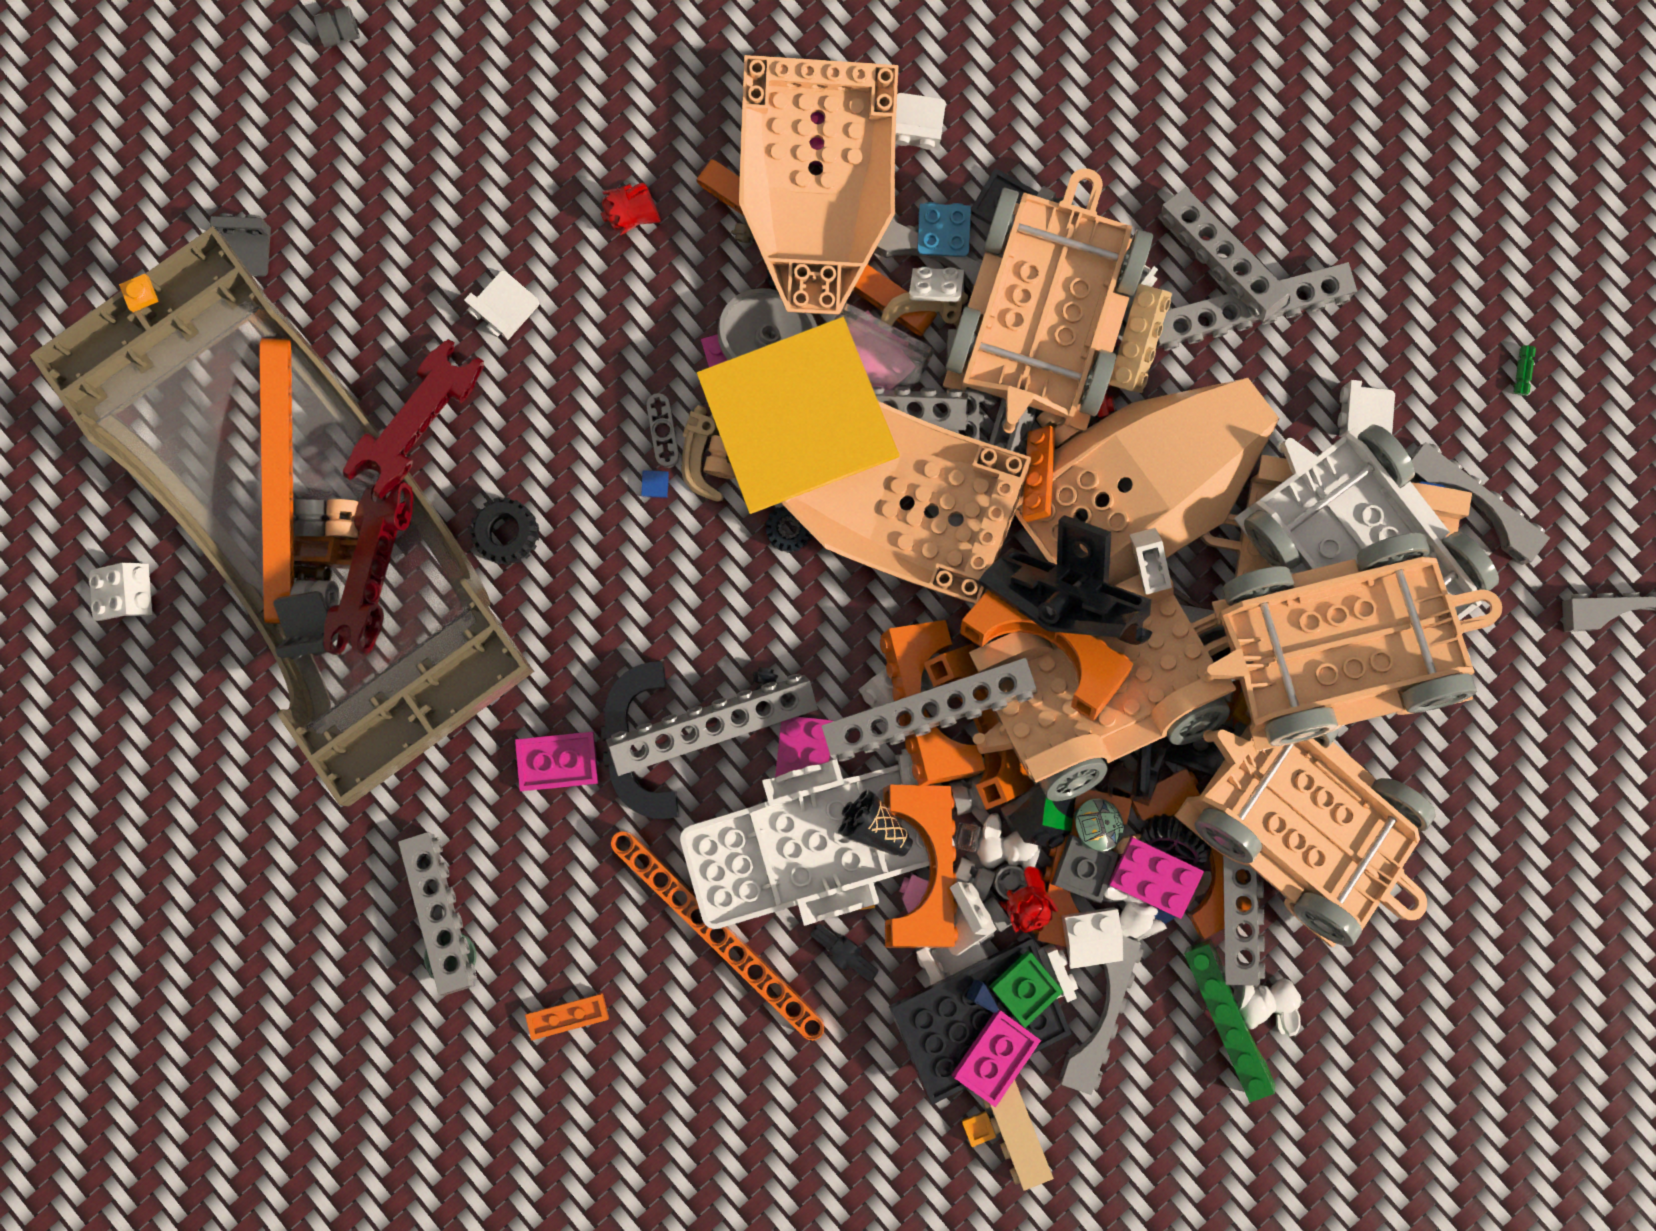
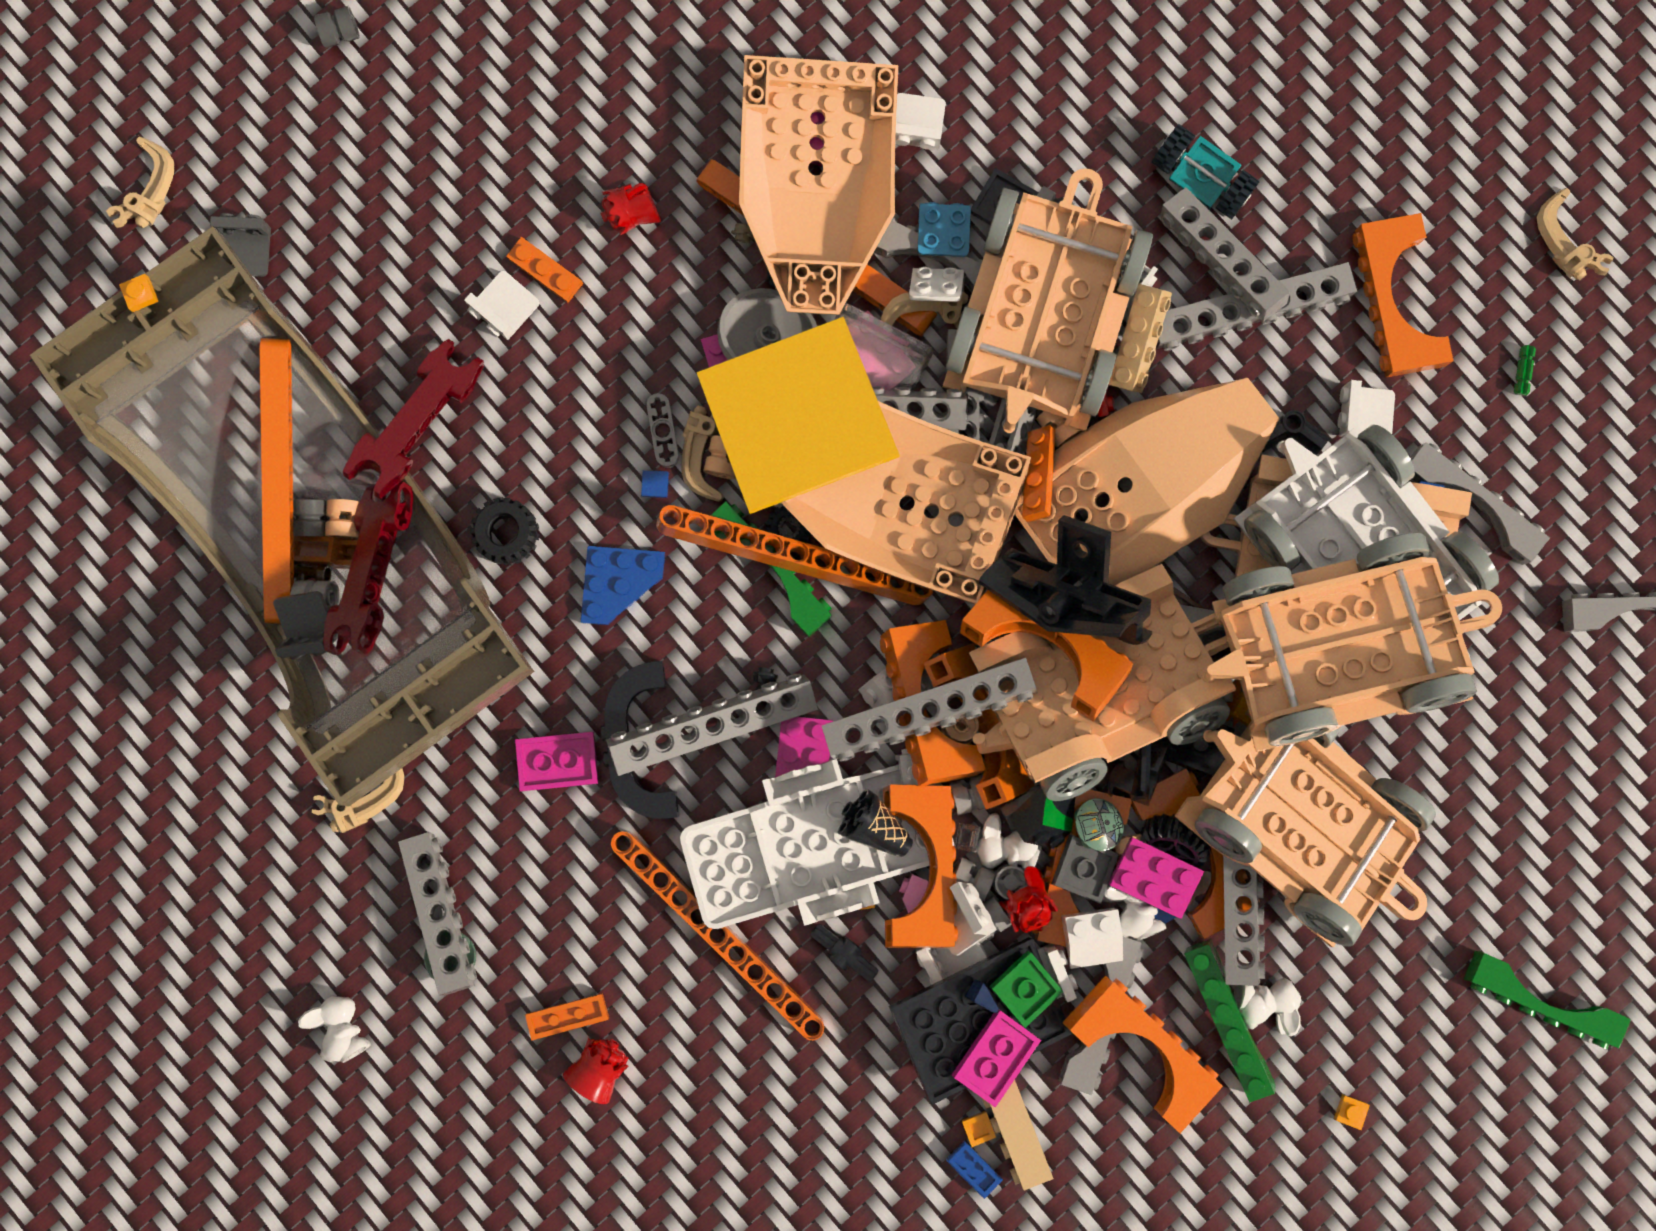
(120, 591): white bracket -> none
(151, 201): none -> tan piece
(341, 1038): none -> white animal
(363, 809): none -> tan piece
(544, 269): none -> orange plate
(597, 1070): none -> red hat
(617, 580): none -> blue plate
(782, 557): none -> orange beam
(805, 609): none -> green arch
(962, 731): none -> light nougat wheel
(974, 1169): none -> blue plate
(1112, 1011): none -> orange arch
(1151, 560): white arch -> none
(1205, 171): none -> plate
(1304, 434): none -> black piece
(1351, 1112): none -> light orange plate
(1400, 345): none -> orange arch
(1566, 255): none -> tan piece
(1597, 1022): none -> green arch

